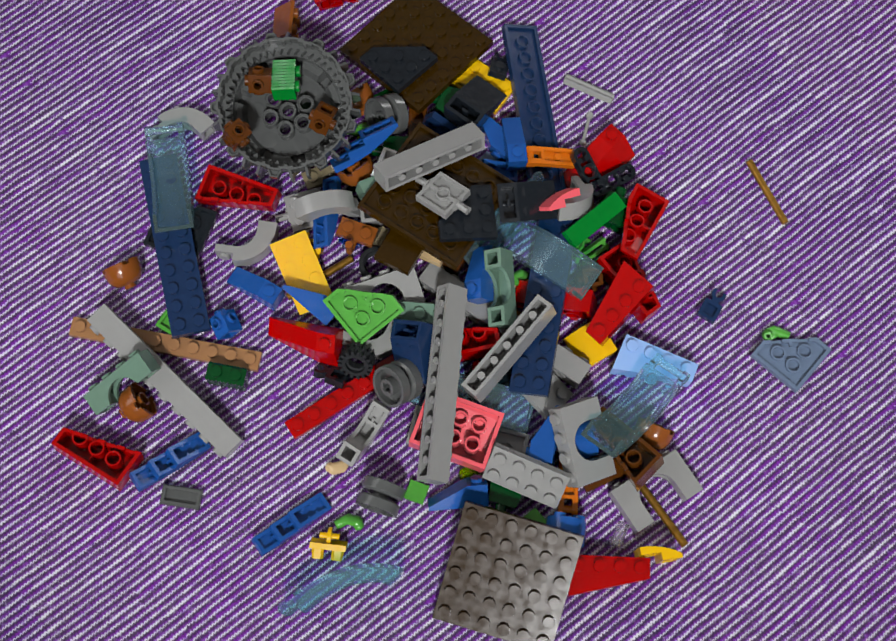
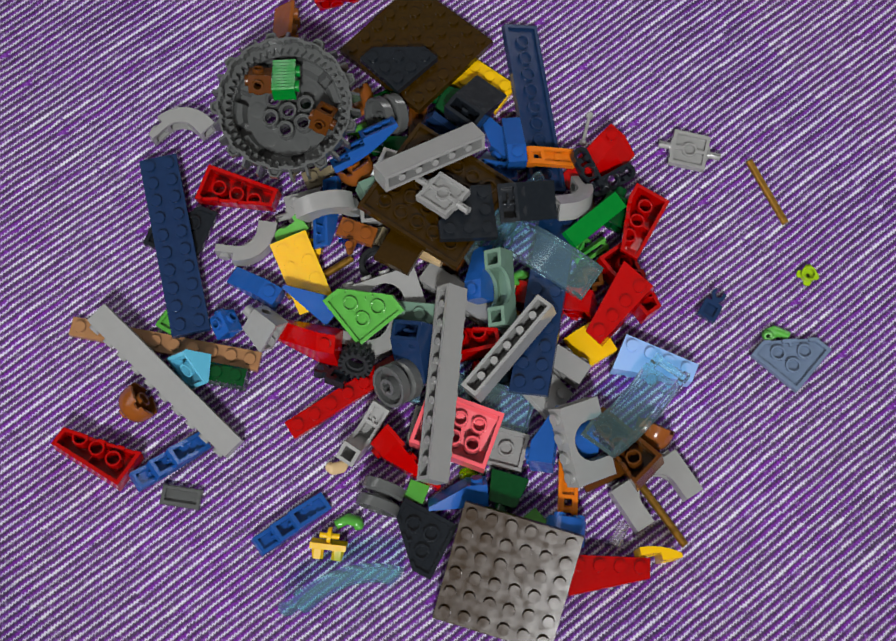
(105, 394): sand green arch -> none
(124, 273): dark orange cylinder -> none
(170, 179): clear light blue windscreen -> none
(191, 366): none -> medium azure slope
(236, 134): reddish brown brick -> none
(263, 326): none -> light grey torso
(293, 228): none -> bright green leg
(393, 451): none -> red wedge
(424, 536): none -> black plate
(498, 67): black plate -> none
(526, 475): light grey plate -> none
(557, 200): coral slope -> none
(588, 88): light grey axle -> none
(689, 150): none -> light grey plate
(808, 269): none -> lime plate

